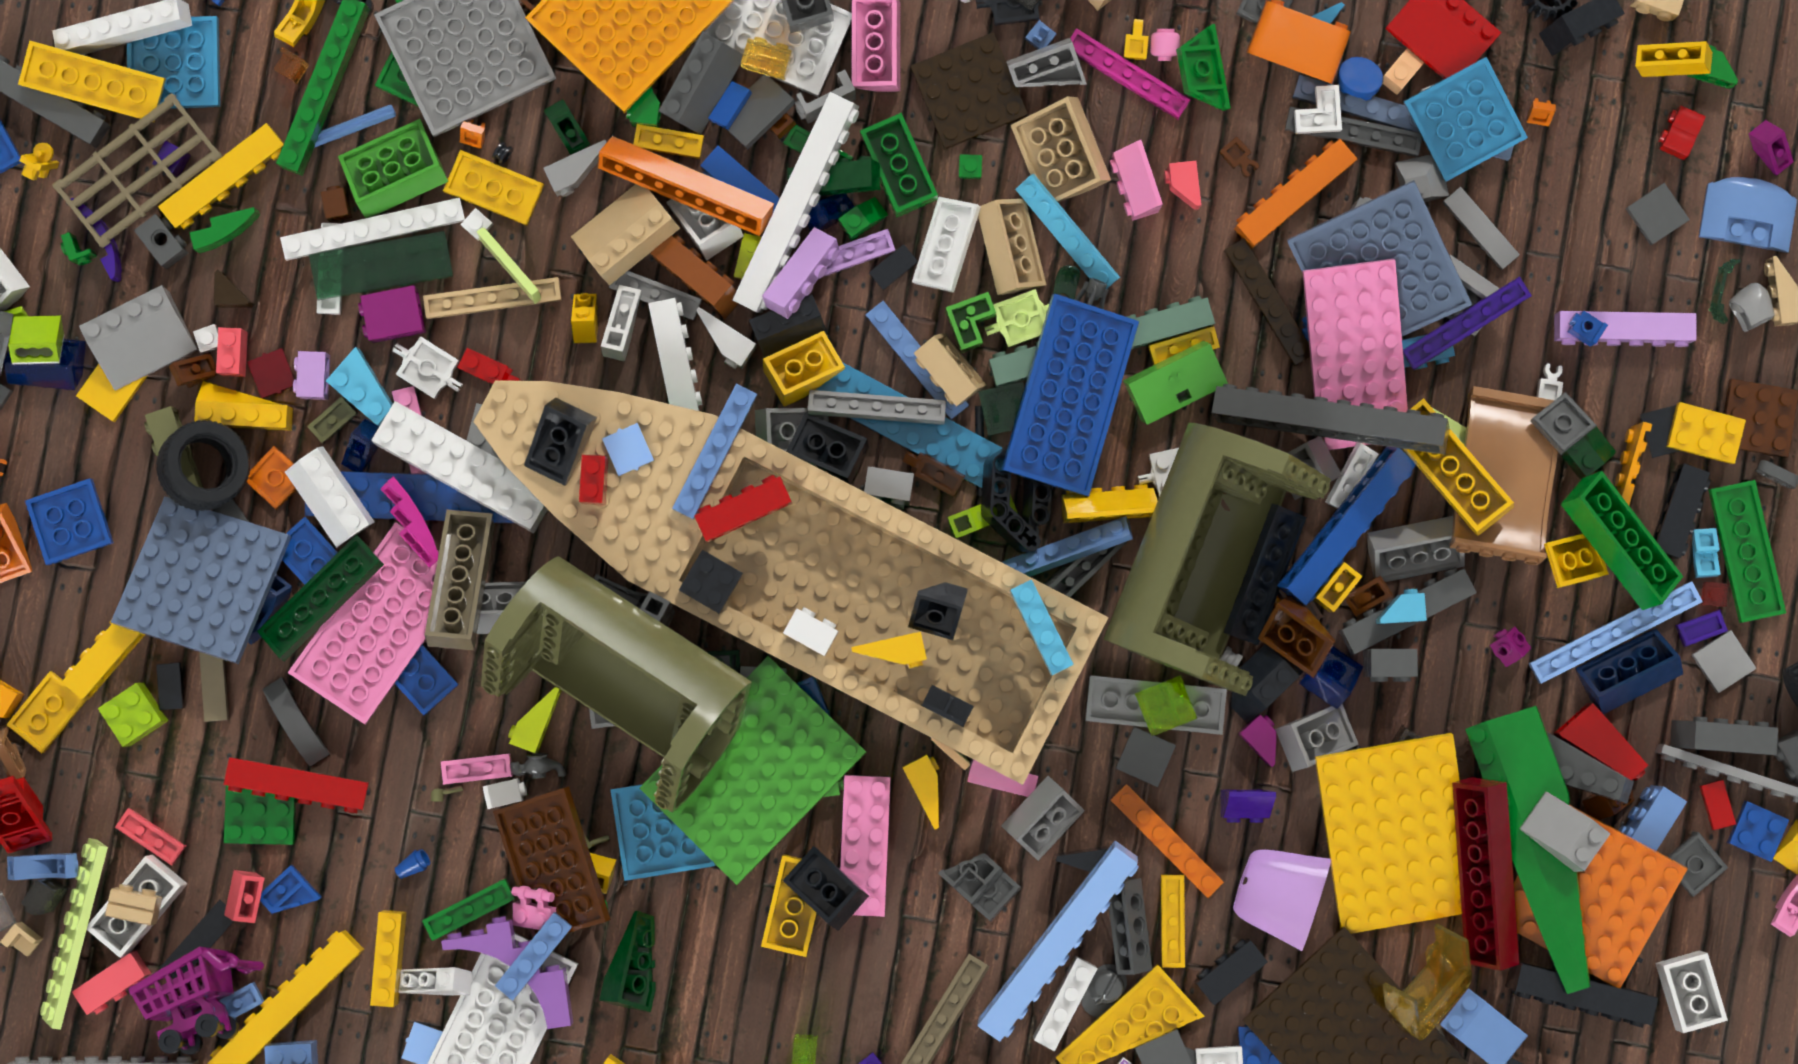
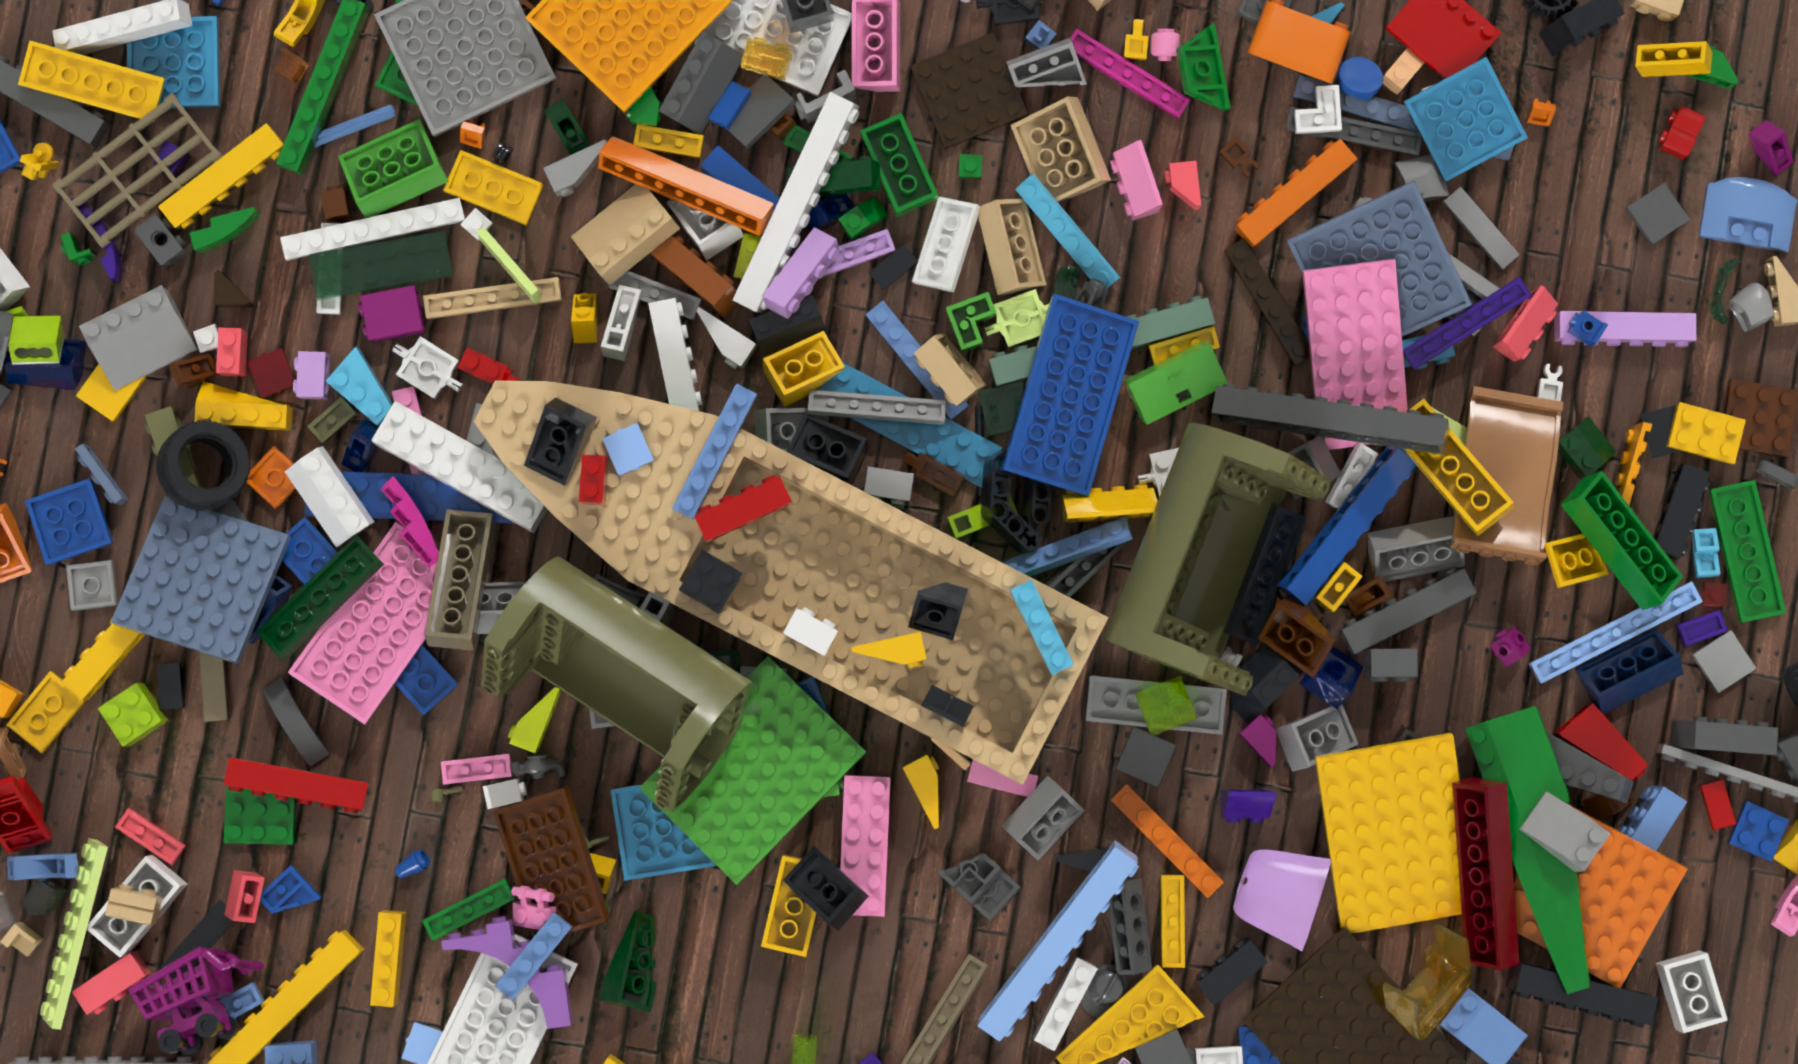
(92, 585): none -> light grey tile
(100, 475): none -> sand blue plate
(436, 981): white slope -> none
(1405, 608): medium azure slope -> none
(1526, 324): none -> coral slope
(1563, 423): dark grey tile -> none
(1701, 861): dark grey tile -> none

